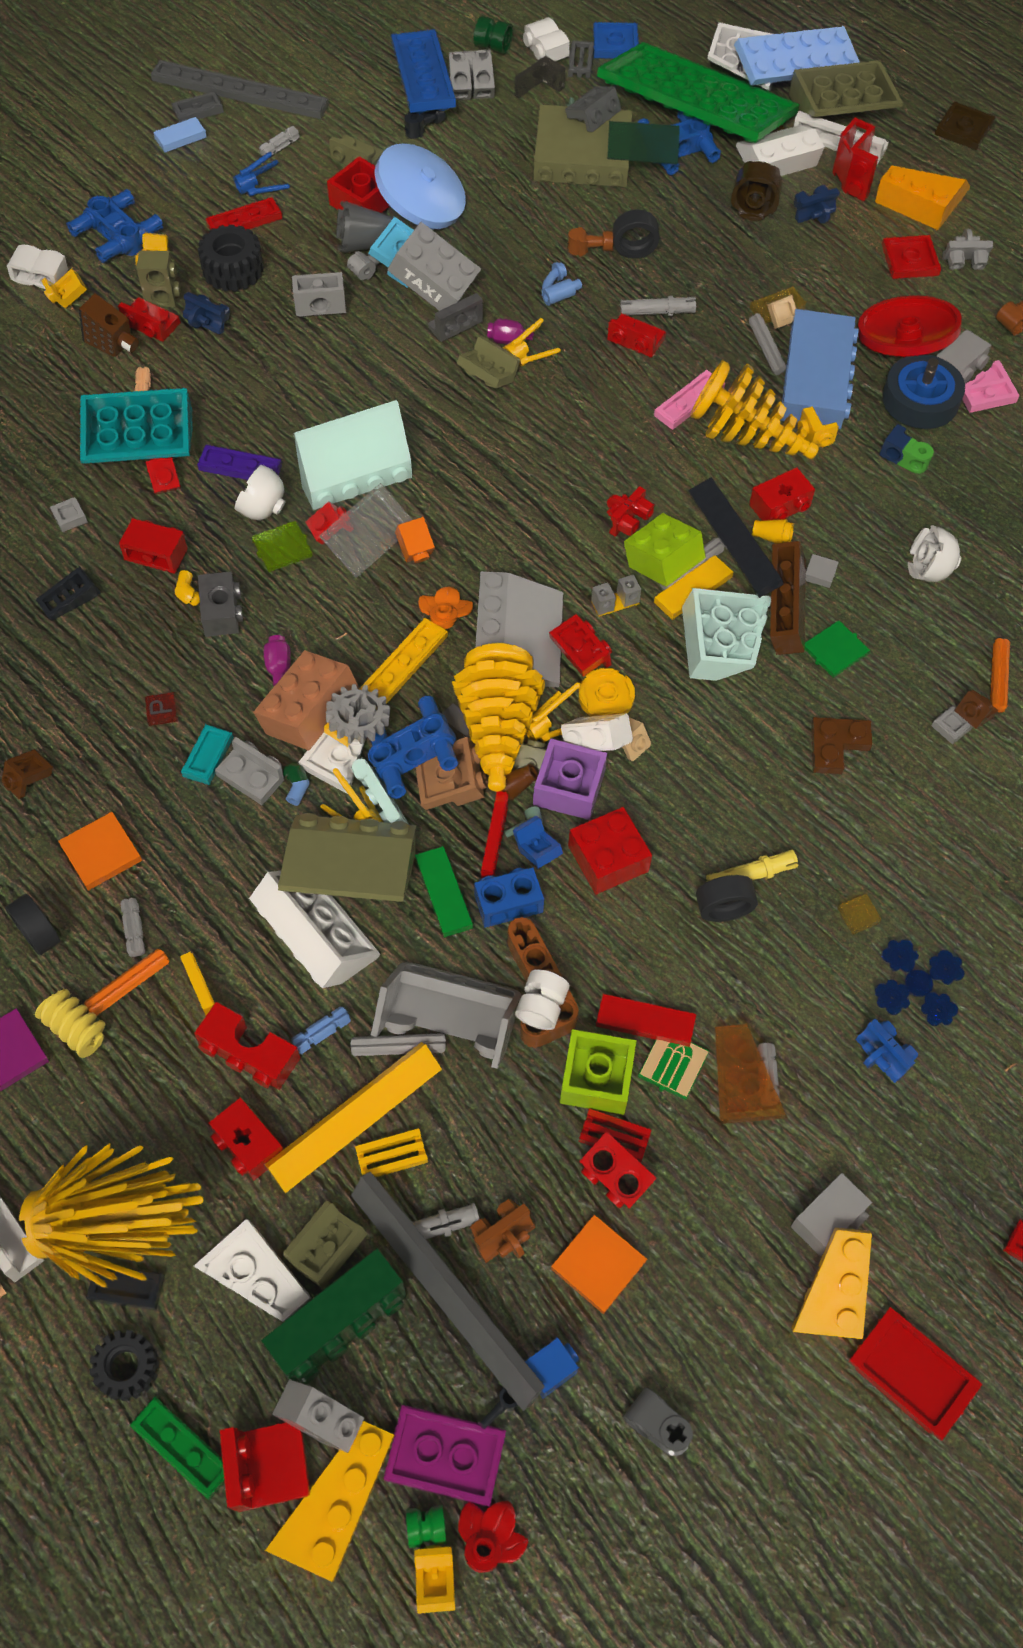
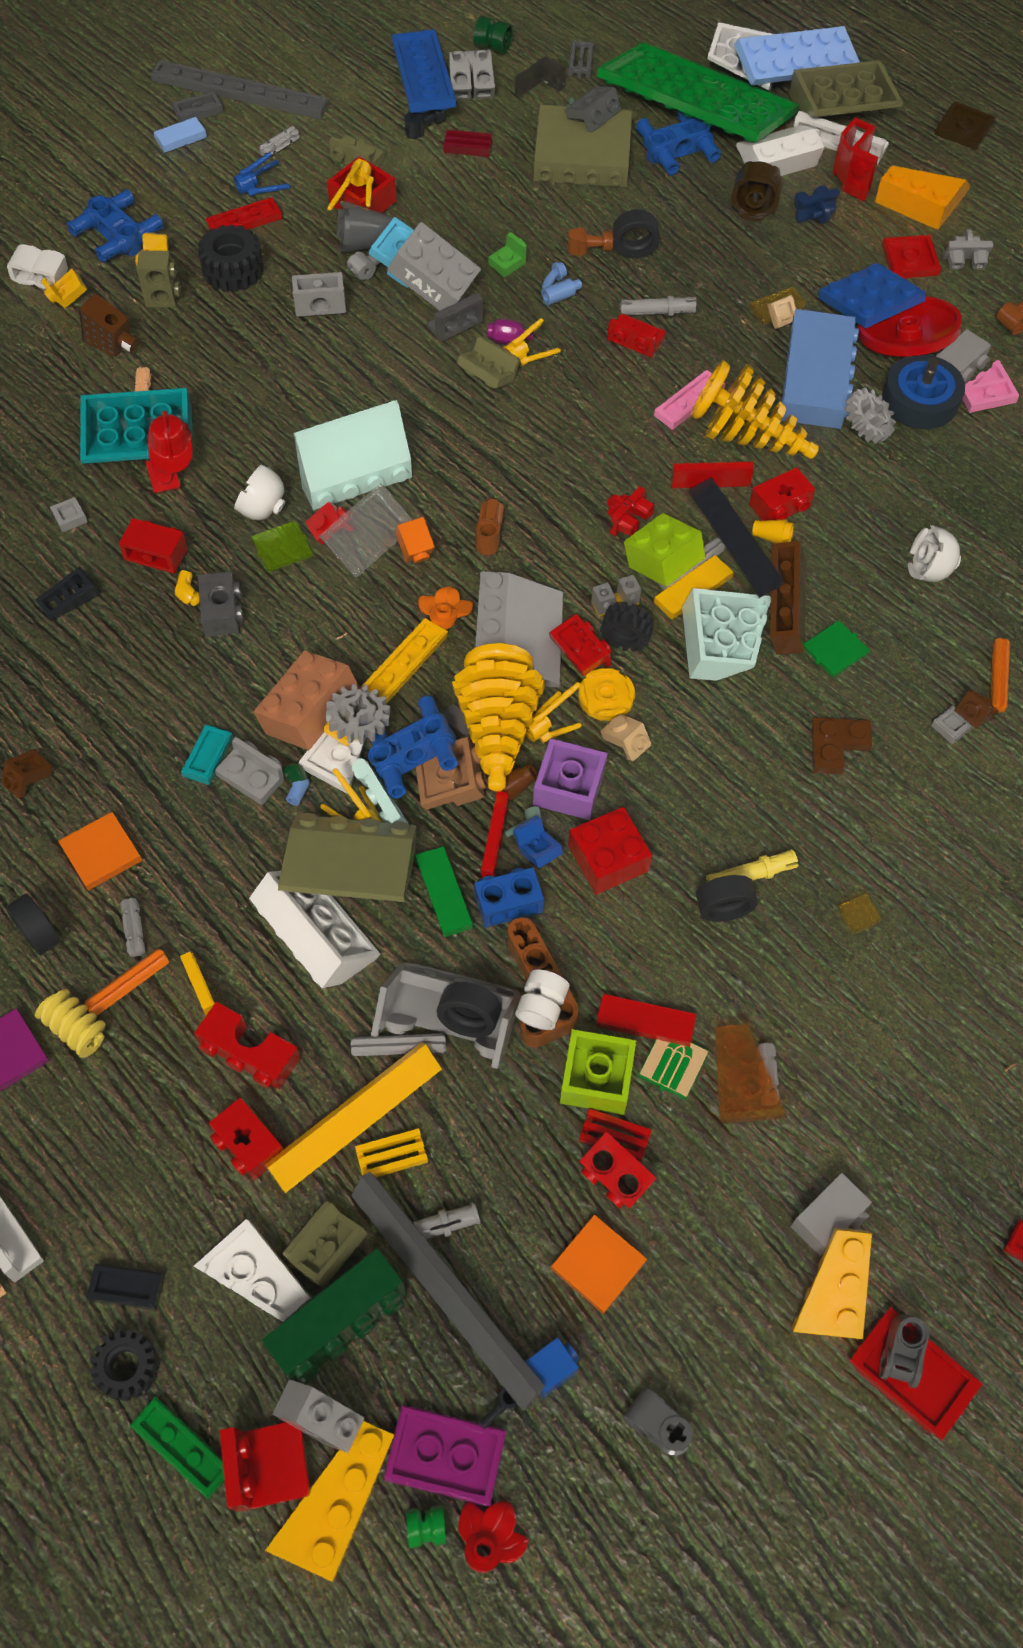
(105, 1215): yellow plant -> none
(150, 319): red bracket -> none
(161, 709): clear red tile -> none
(169, 443): none -> red piece
(201, 312): dark blue hips -> none
(234, 463): dark purple tile -> none
(277, 657): magenta plant -> none
(321, 1029): medium blue axle -> none
(357, 176): none -> yellow plant
(420, 186): light blue dish -> none
(434, 1579): yellow bracket -> none
(467, 143): none -> dark red tile
(473, 997): none -> black tyre
(489, 527): none -> dark orange piece
(504, 1235): dark orange hips -> none
(510, 256): none -> bright green bracket
(532, 753): olive bracket -> none
(546, 39): white brick -> none
(598, 732): white brick -> none
(613, 38): blue tile -> none
(627, 626): none -> black tyre
(643, 142): clear green piece -> none
(723, 473): none -> red tile
(767, 344): light grey axle -> none
(816, 432): yellow bracket -> none
(821, 570): light grey tile -> none
(870, 415): none -> light grey gear
(872, 295): none -> blue plate
(884, 1051): blue hips -> none
(904, 1353): none -> dark grey piece
(906, 451): leg -> none
(919, 983): clear blue plant -> none

